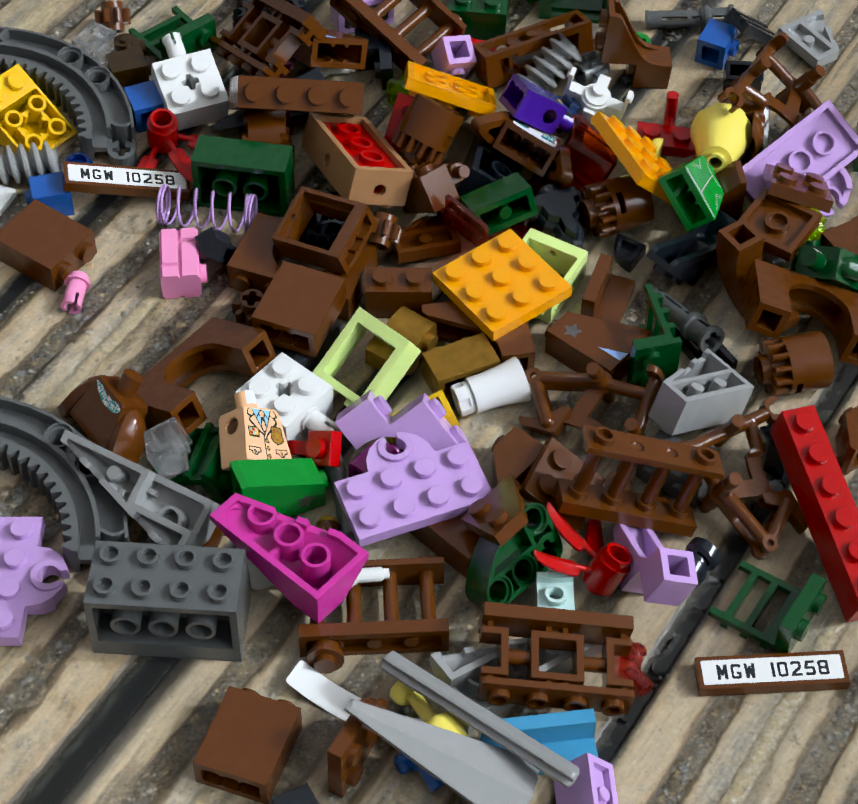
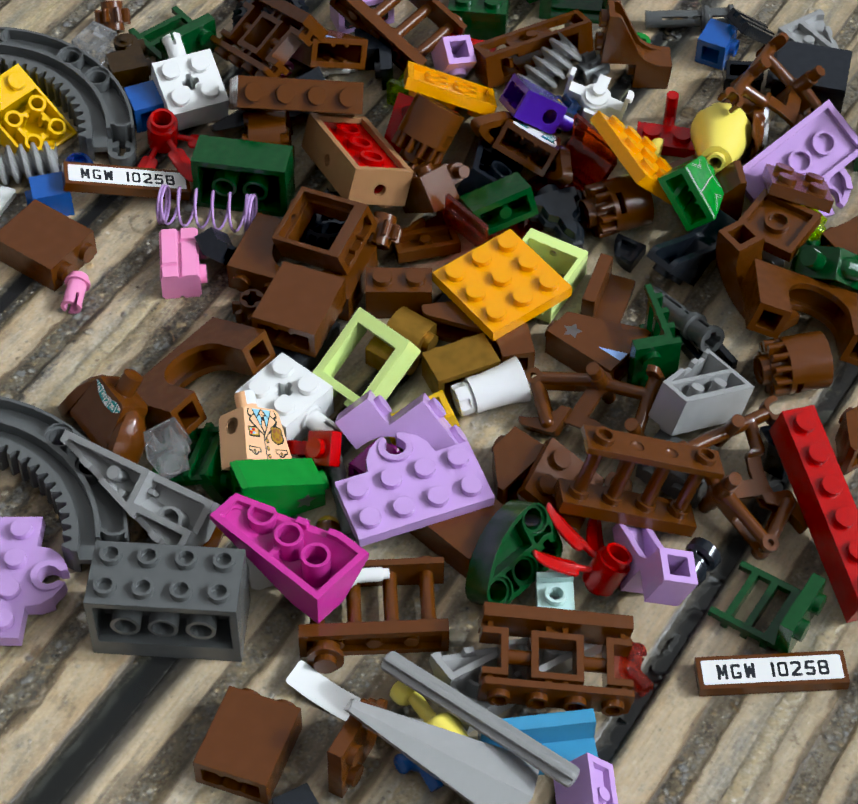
(498, 513): reddish brown wing -> none
(801, 57): none -> black brick

